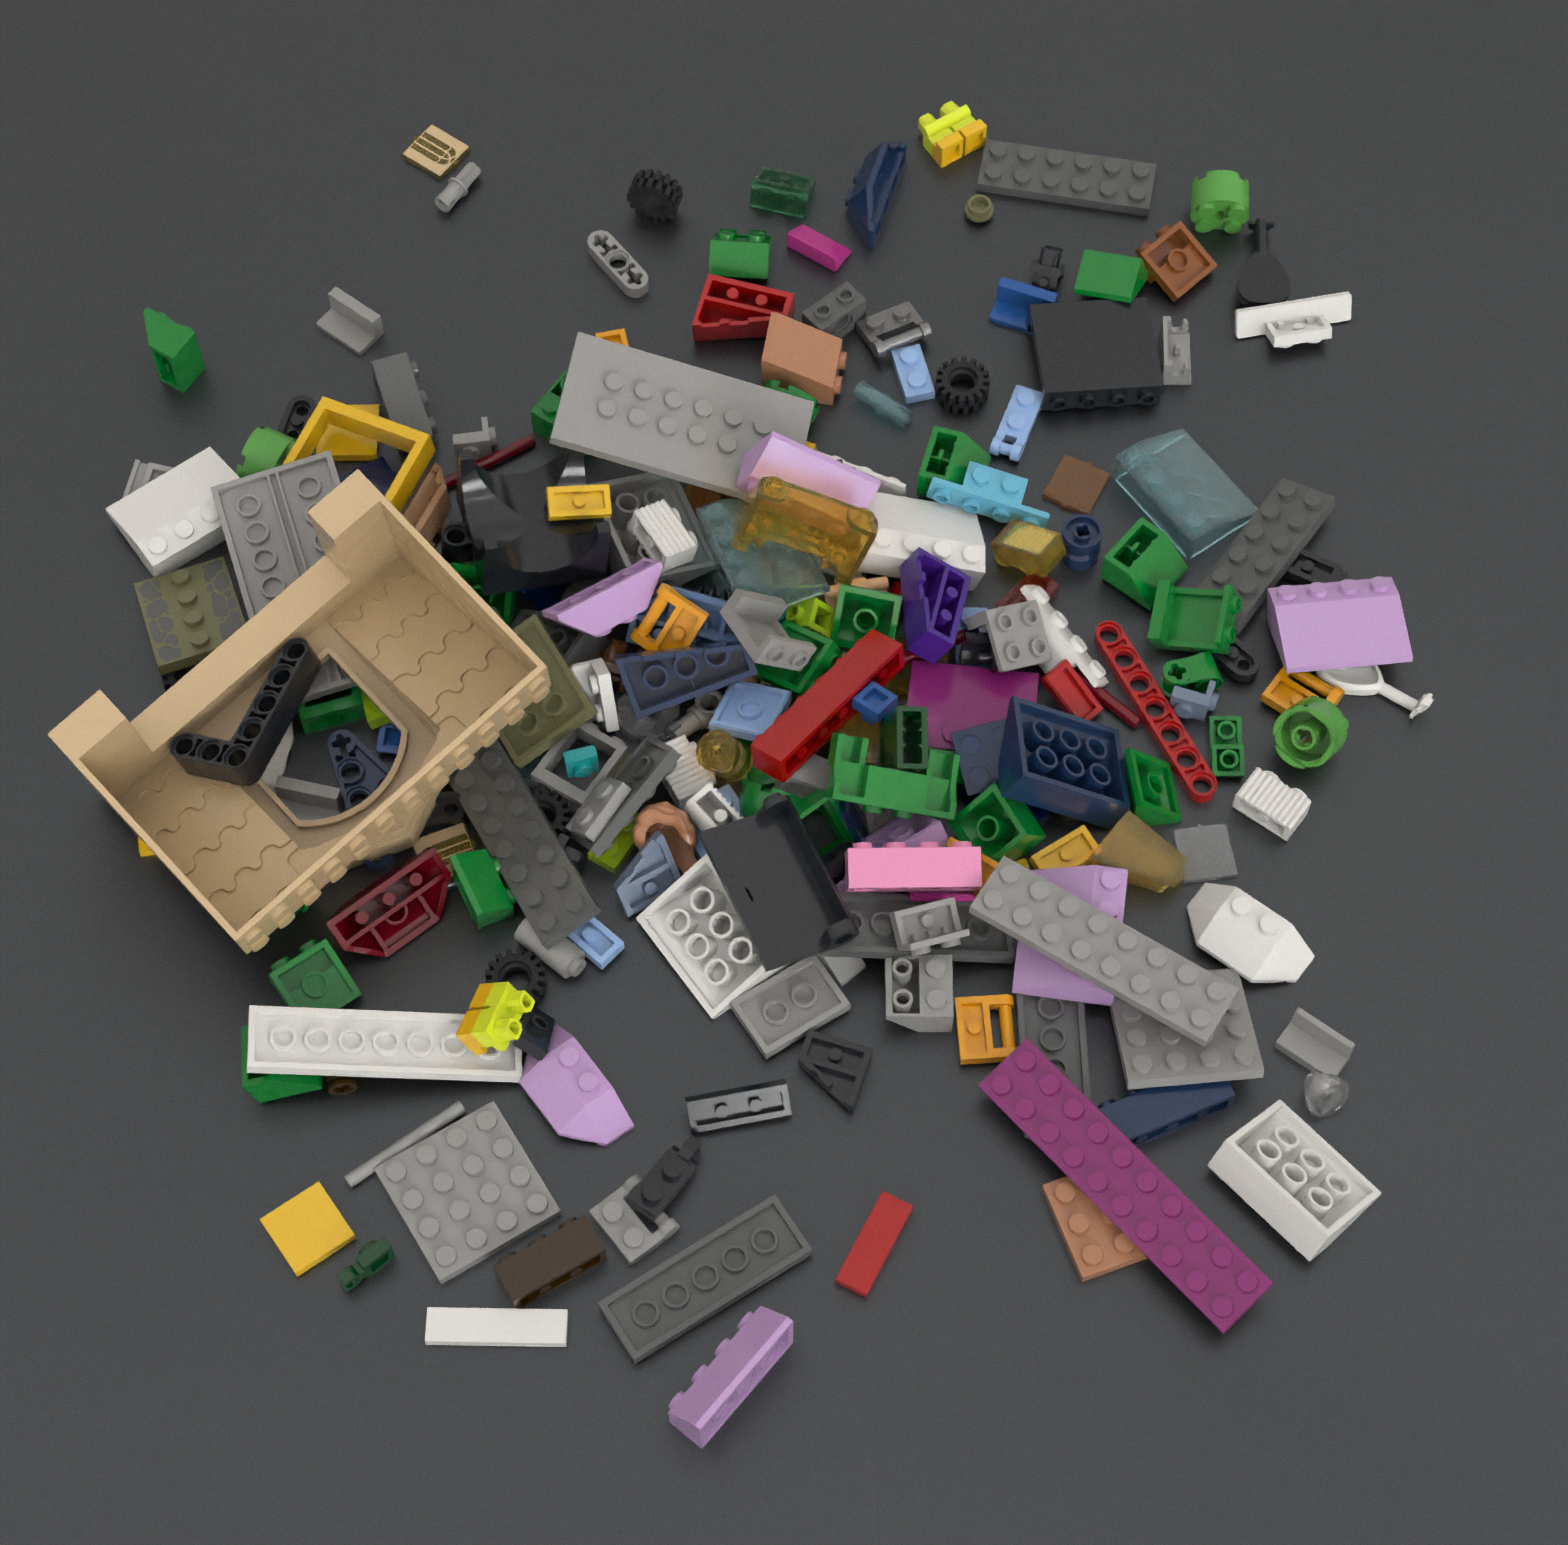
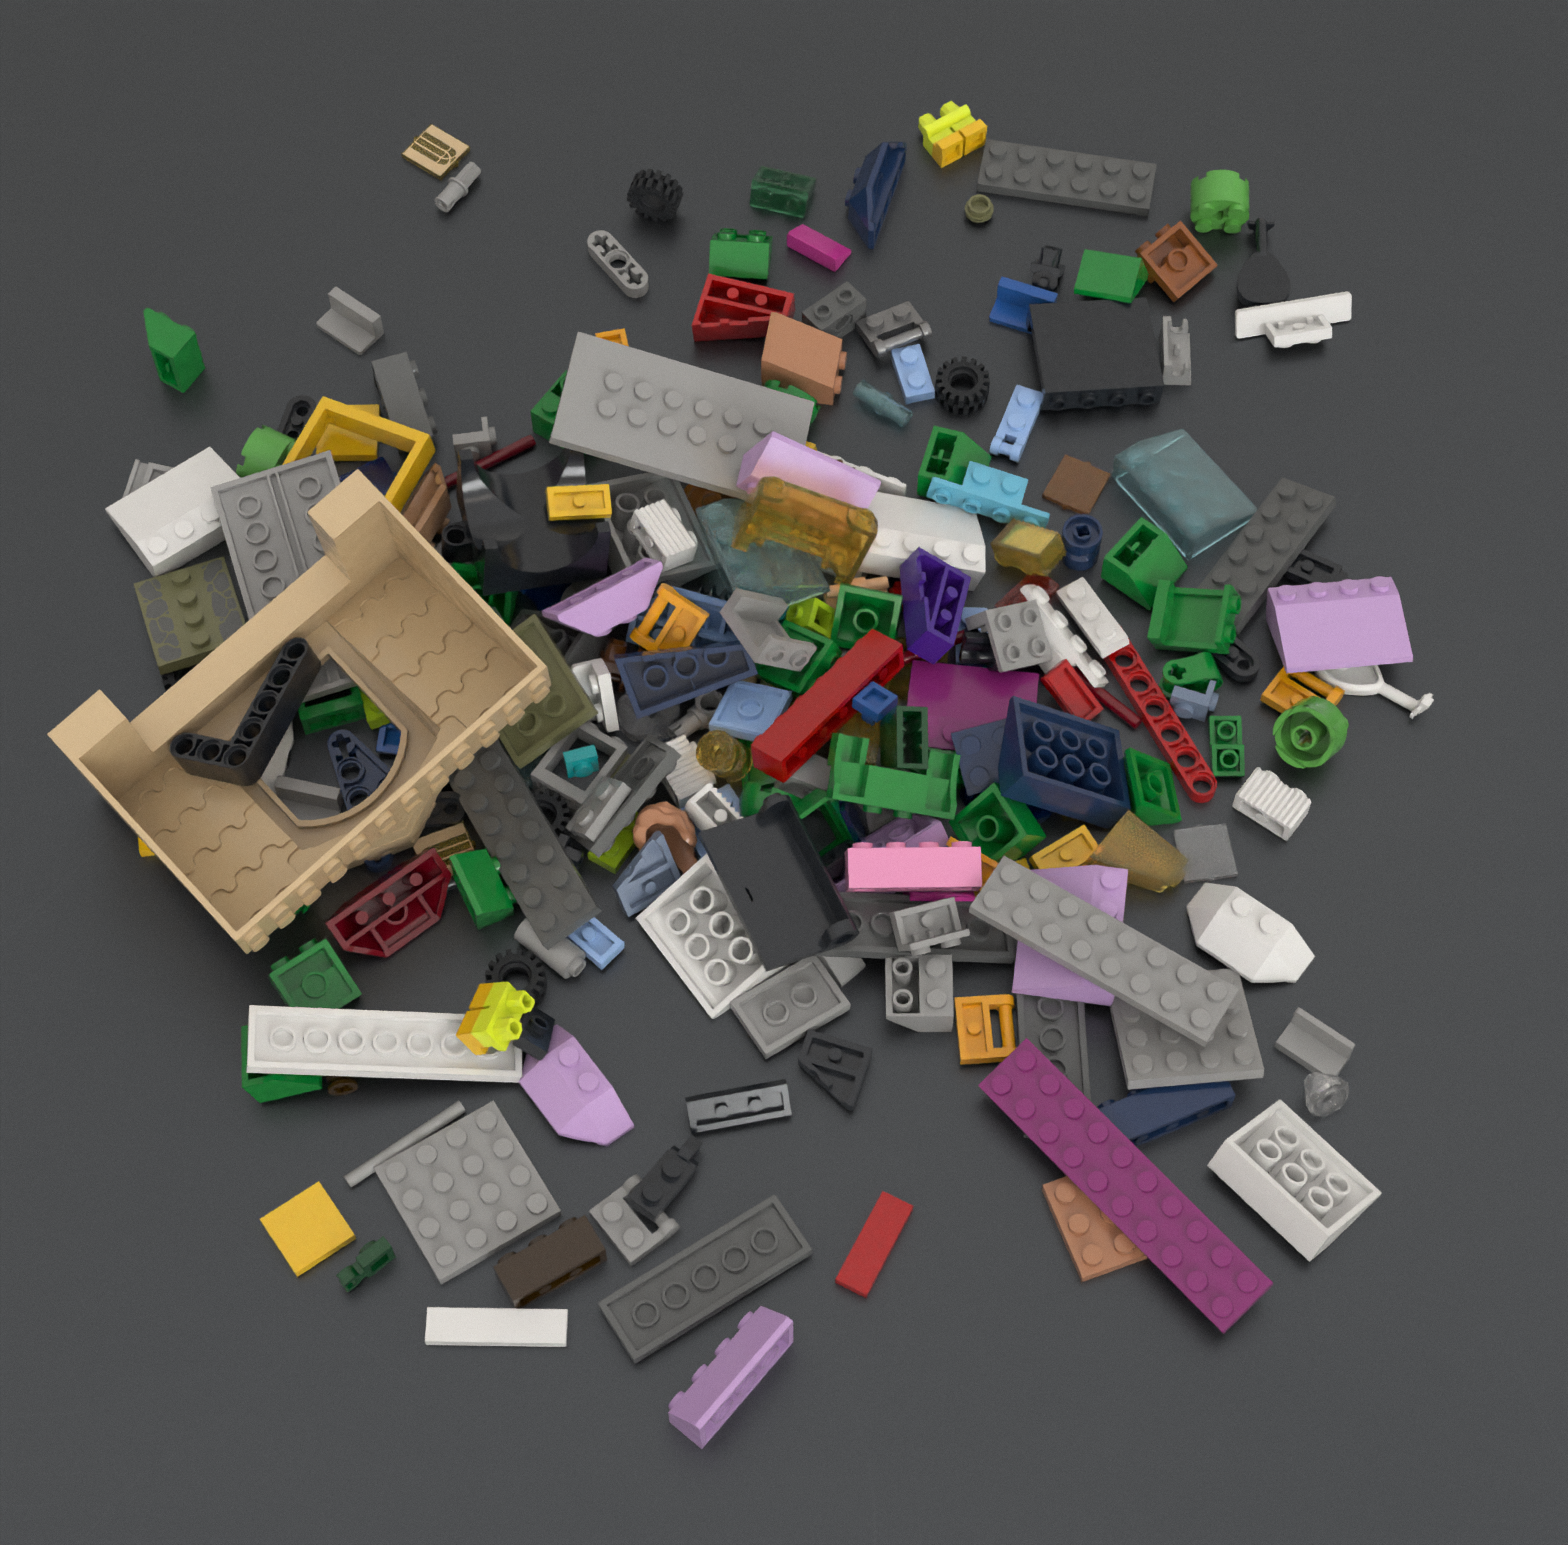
(1092, 617): none -> white plate

